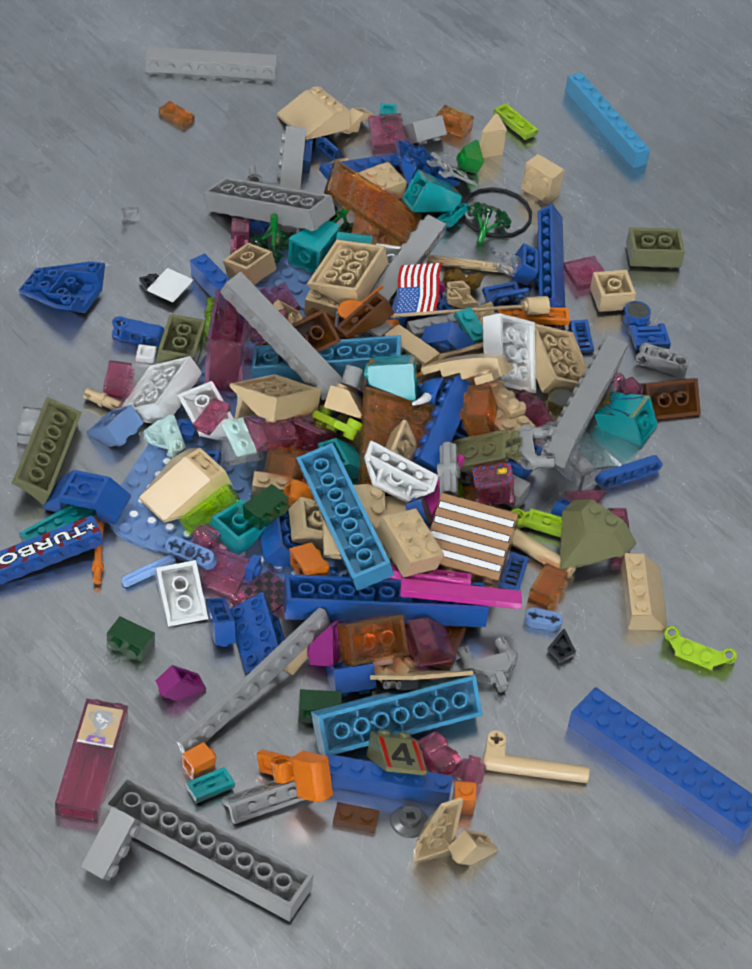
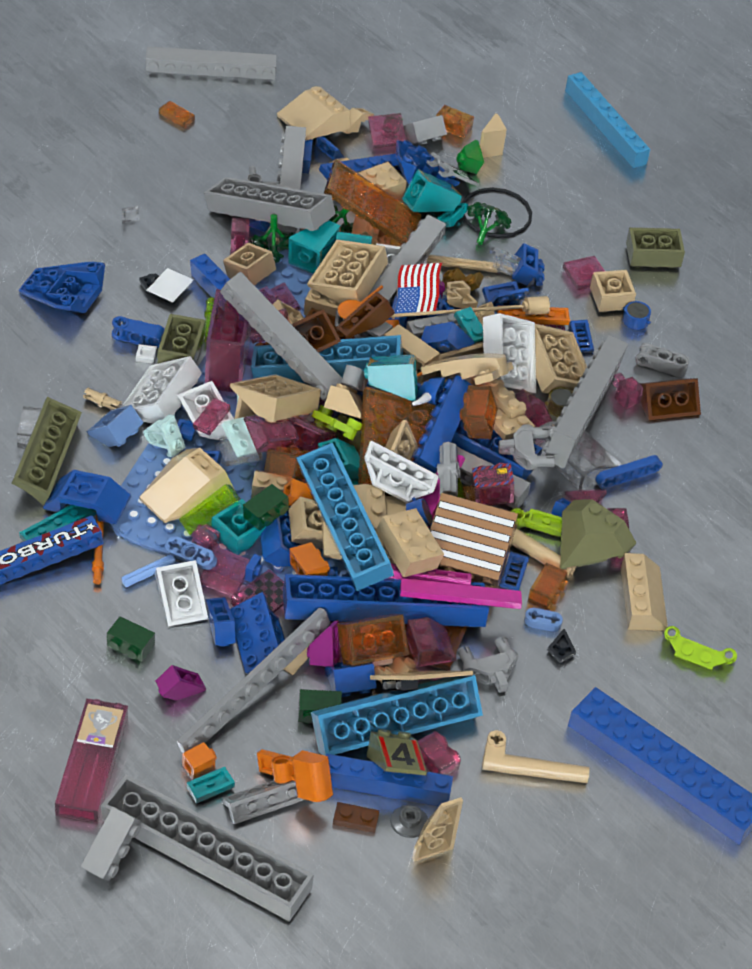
(118, 379): clear pink brick -> none
(388, 109): teal plate -> none
(467, 792): orange brick -> none
(471, 770): clear pink head -> none
(471, 847): tan slope -> none
(489, 449): olive tile -> none
(516, 121): lime plate -> none
(542, 179): tan brick -> none
(551, 256): blue brick -> none
(627, 417): teal slope -> none
(655, 335): blue plate -> none

